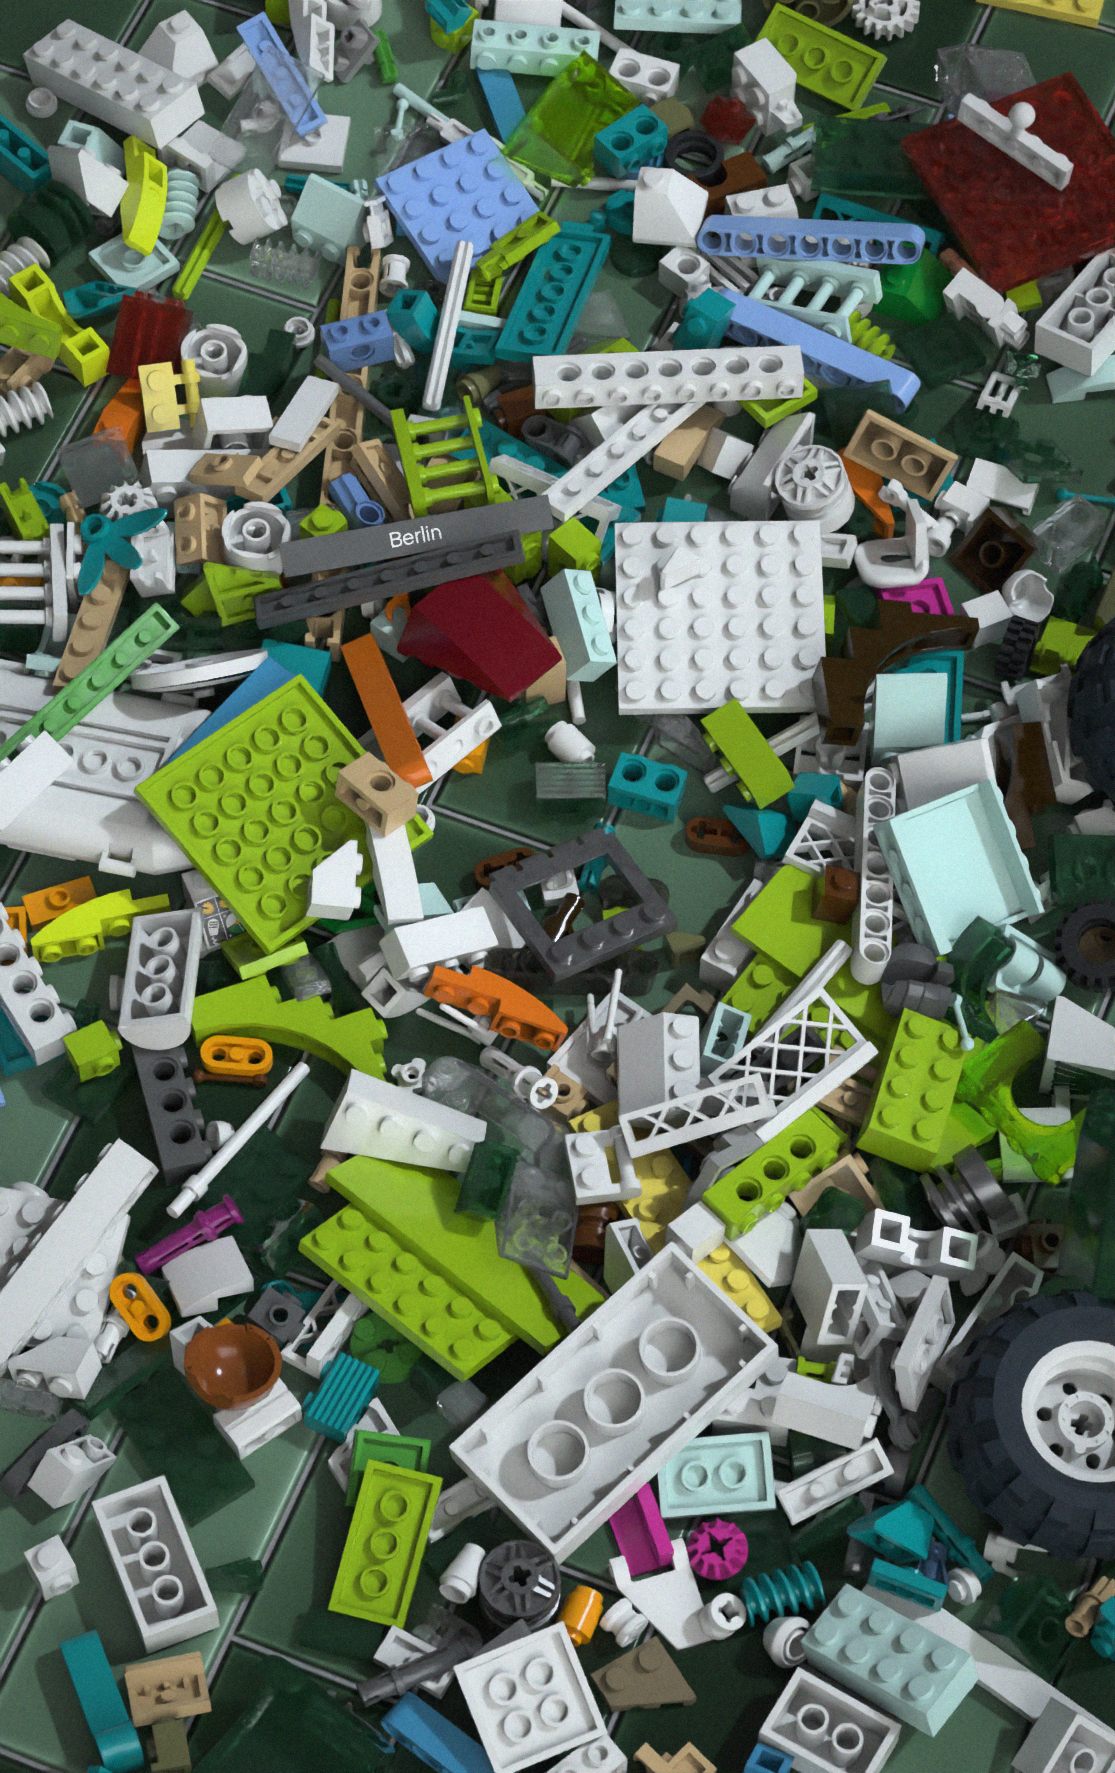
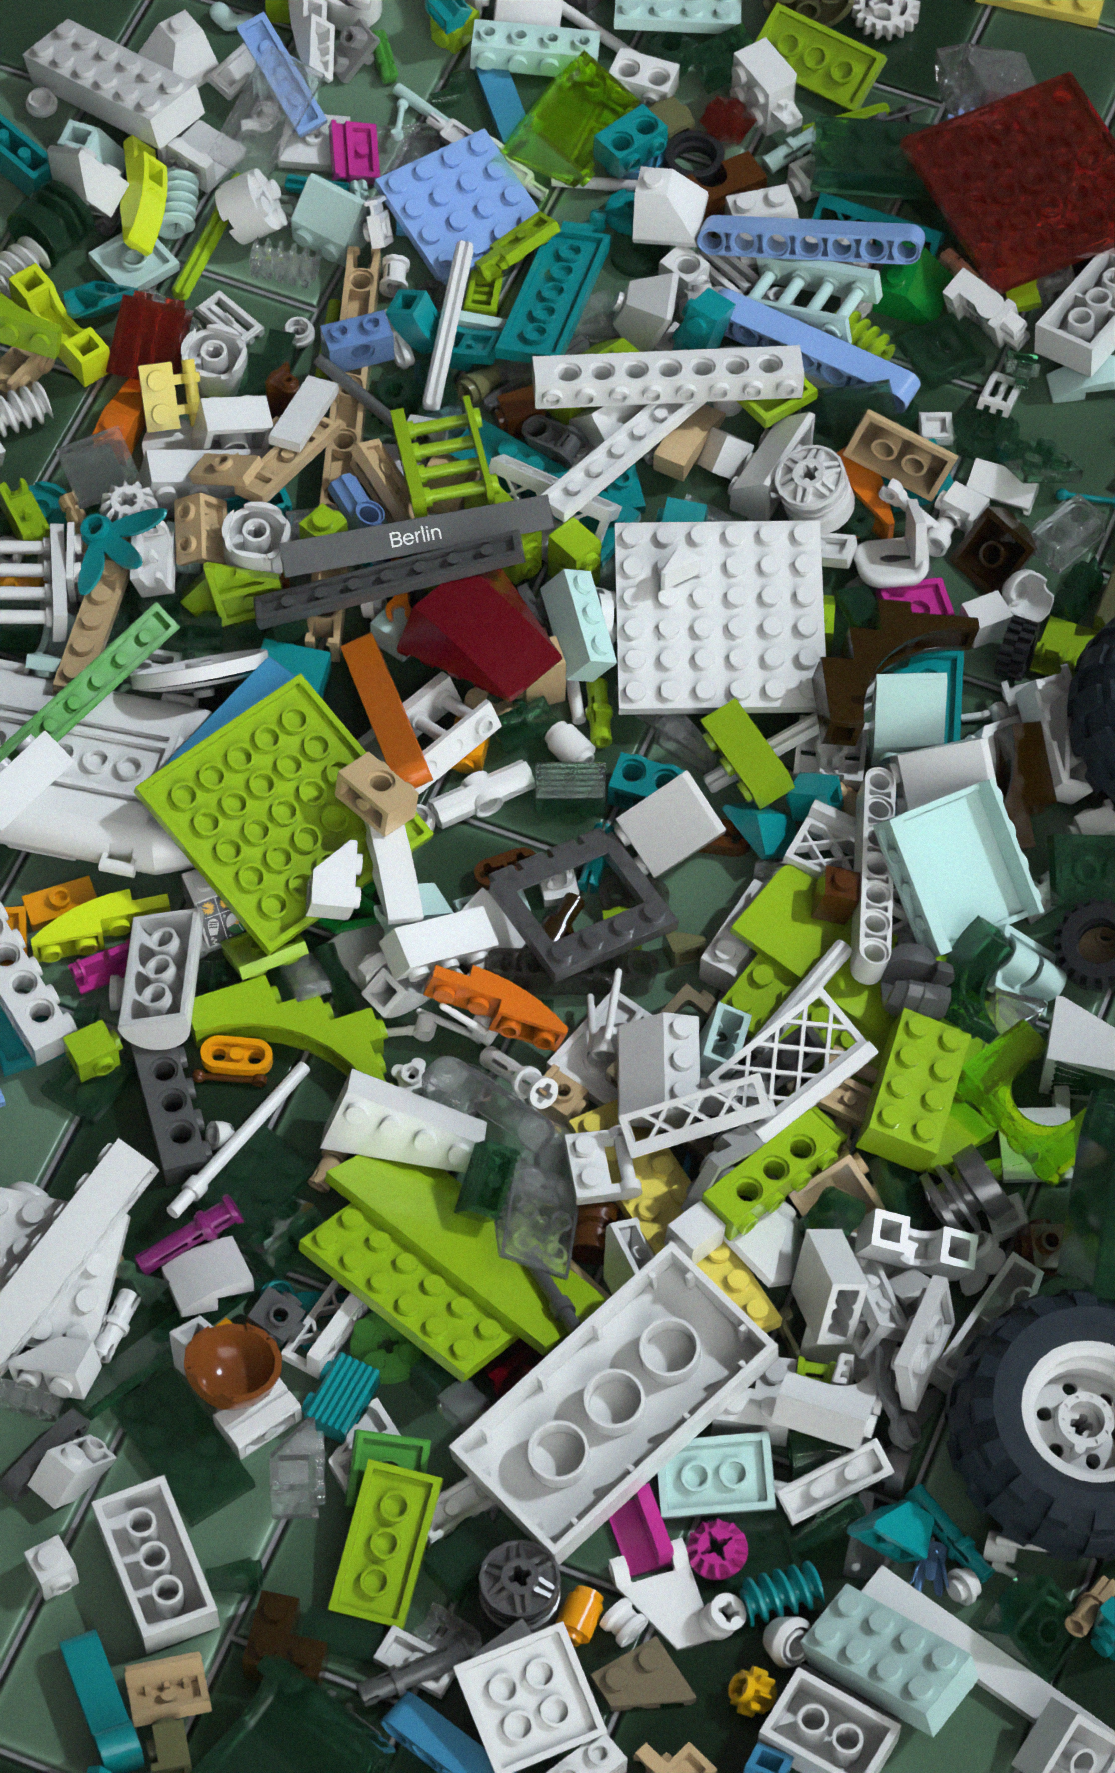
(96, 969): none -> dark pink hinge
(138, 1309): light orange plate -> none
(208, 317): none -> white tile
(226, 18): none -> light aqua arm
(275, 1634): none -> dark brown brick
(280, 389): none -> reddish brown hinge
(298, 1473): none -> clear slope
(354, 151): none -> dark pink plate
(423, 1030): none -> white hand
(462, 1575): white cone -> none
(477, 696): none -> tan piece
(482, 794): none -> white piece
(507, 1374): none -> dark red hips
(599, 713): none -> lime pin
(645, 310): none -> white slope
(669, 825): none -> white slope
(752, 1691): none -> yellow gear
(907, 1584): teal plate -> none
(937, 426): none -> white tile
(966, 1043): light aqua hinge -> none
(1011, 138): white plate -> none

